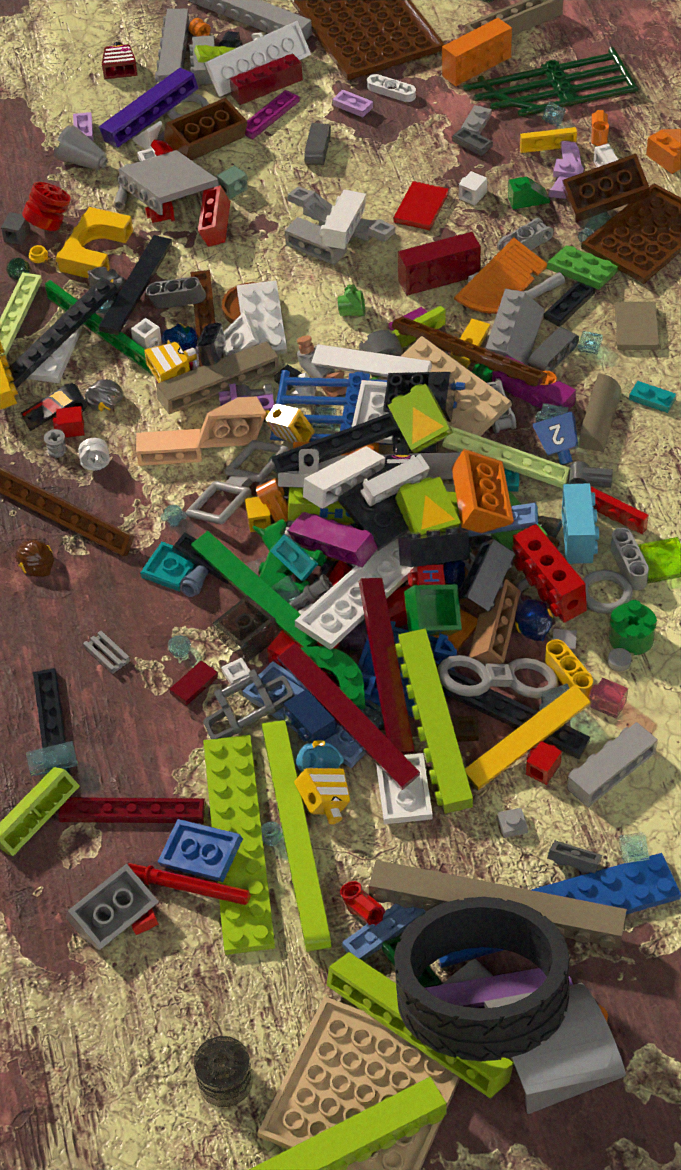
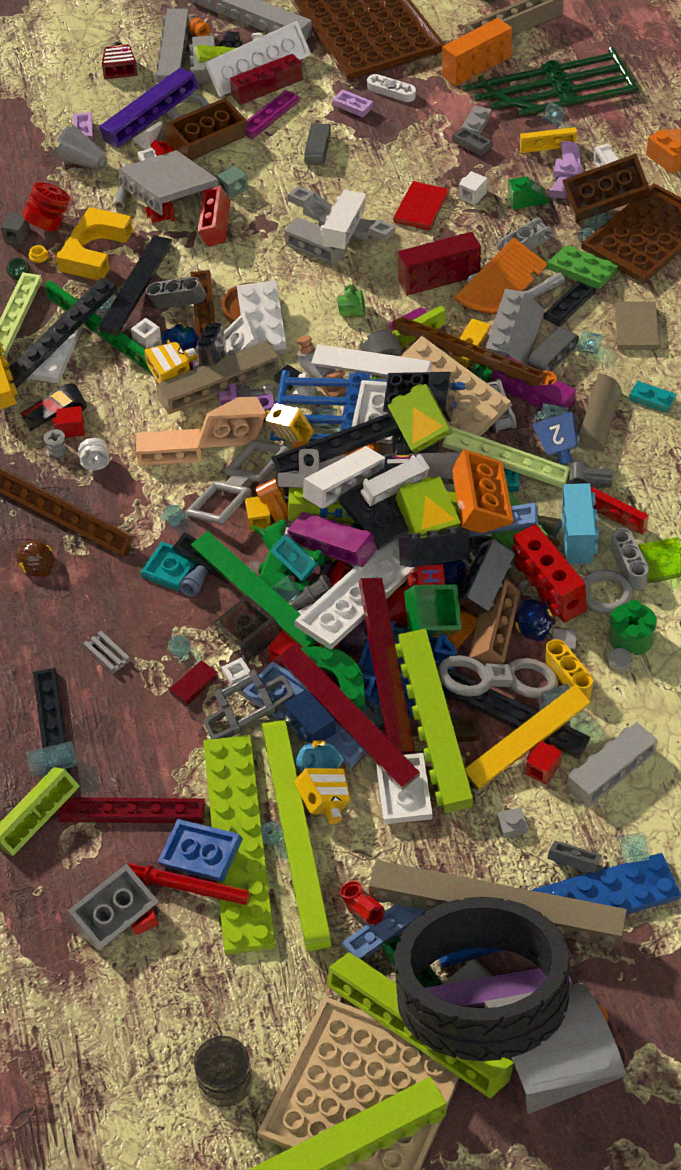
(103, 395): flat silver hair -> none
(112, 276): flat silver hair -> none
(600, 128): orange piece -> none
(608, 697): clear pink brick -> none

